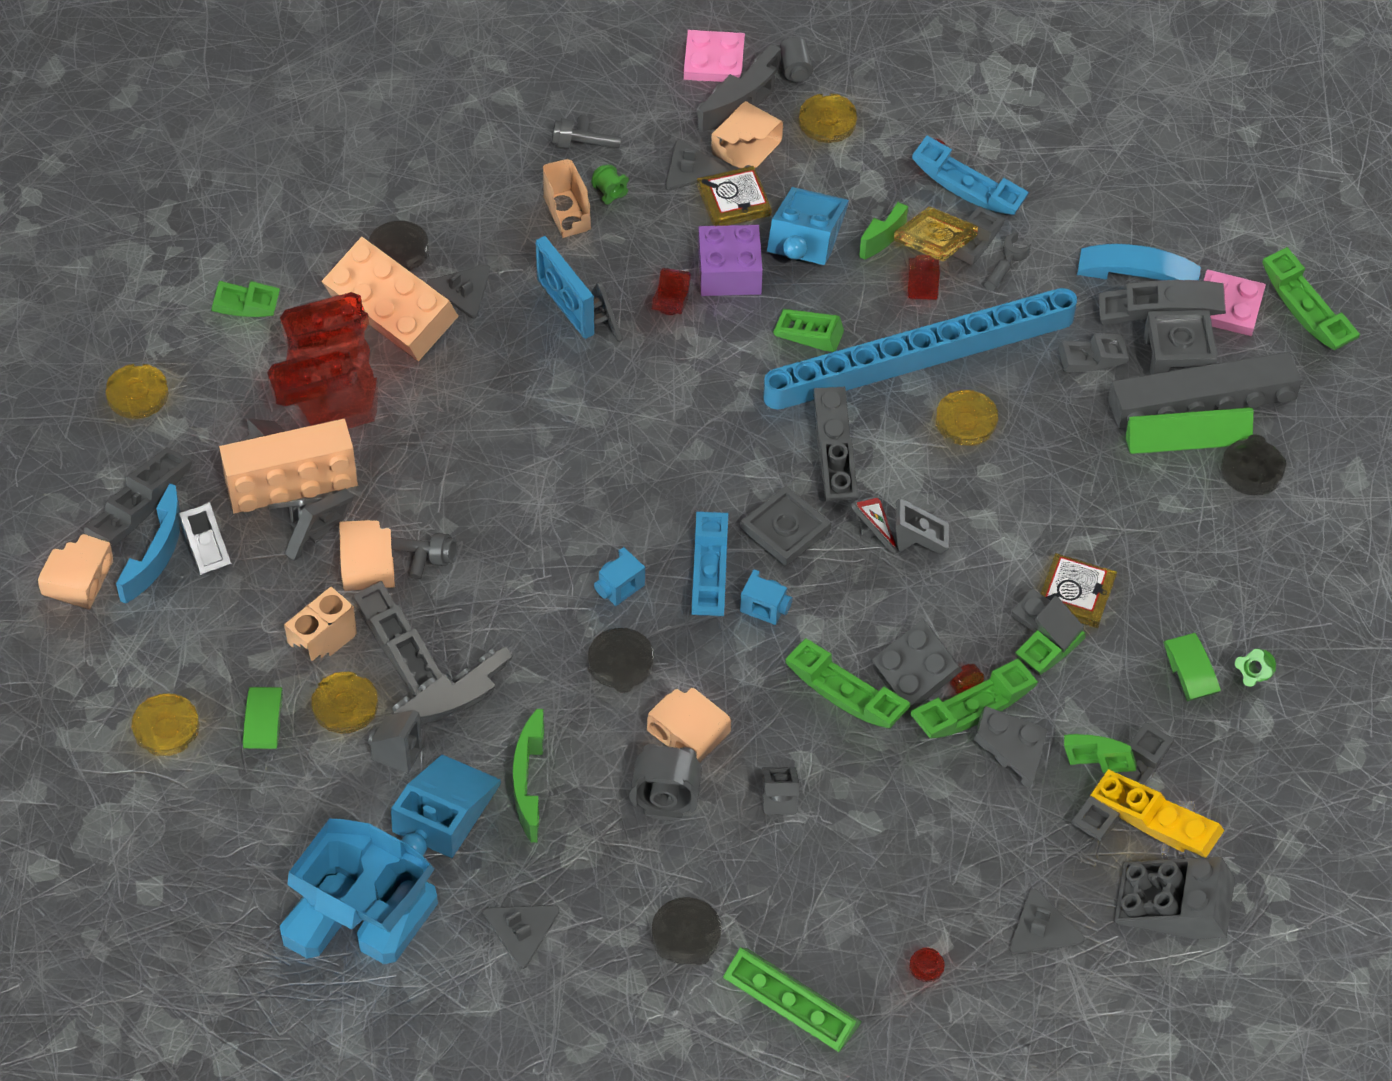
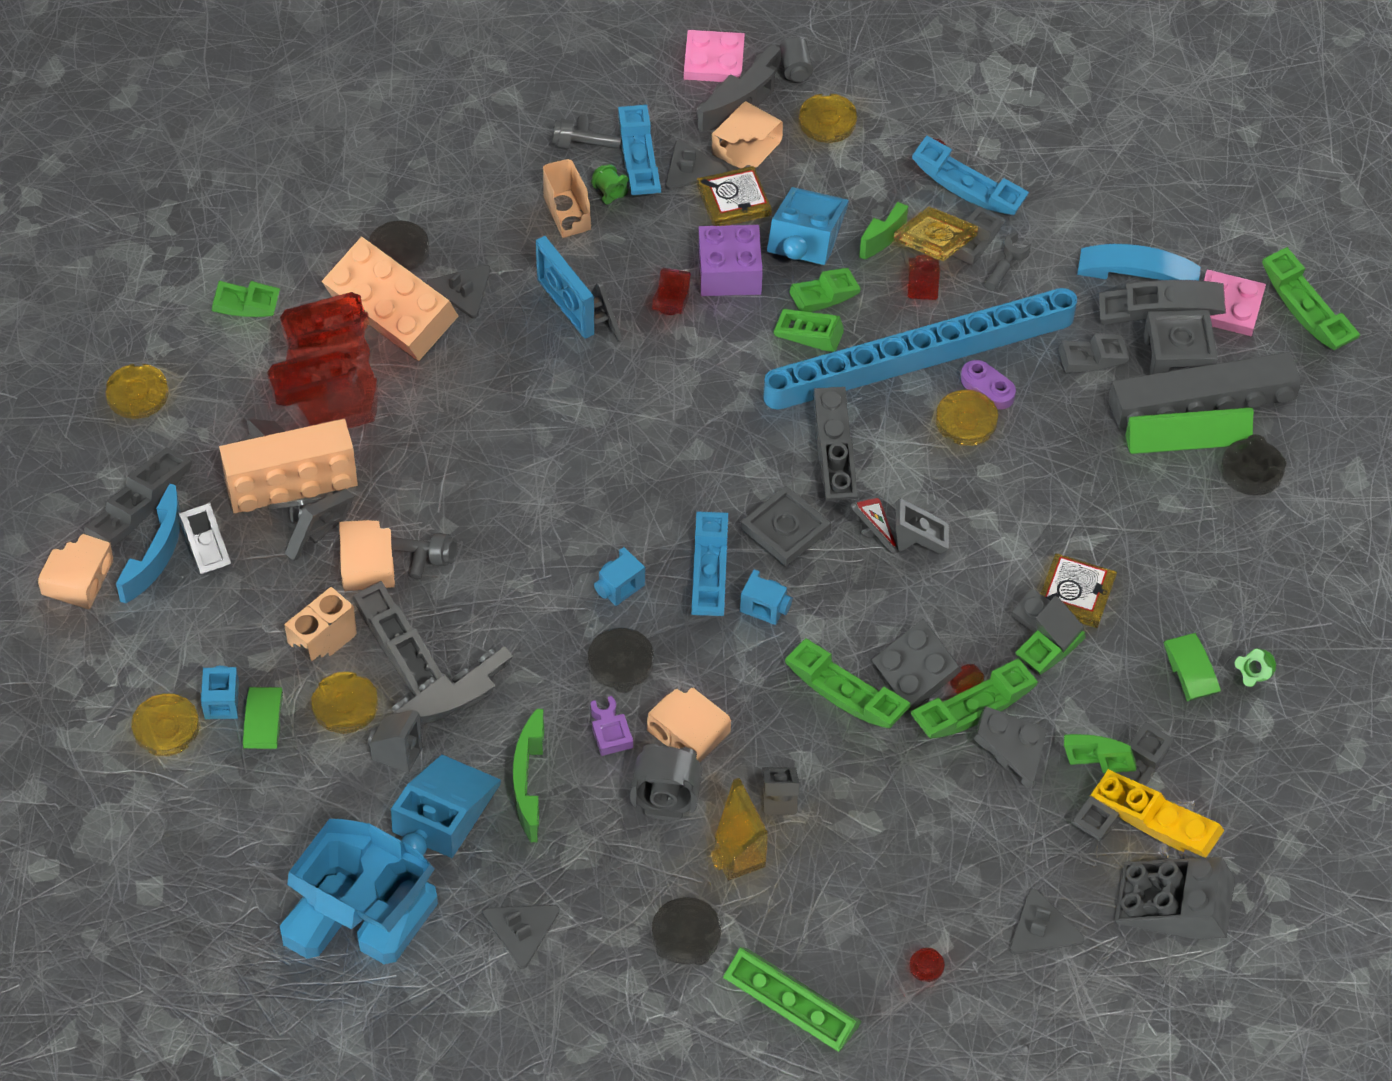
(220, 692): none -> dark azure brick
(610, 730): none -> medium lavender plate
(638, 150): none -> dark azure slope
(739, 836): none -> clear yellow slope
(829, 290): none -> bright green slope
(986, 380): none -> medium lavender plate

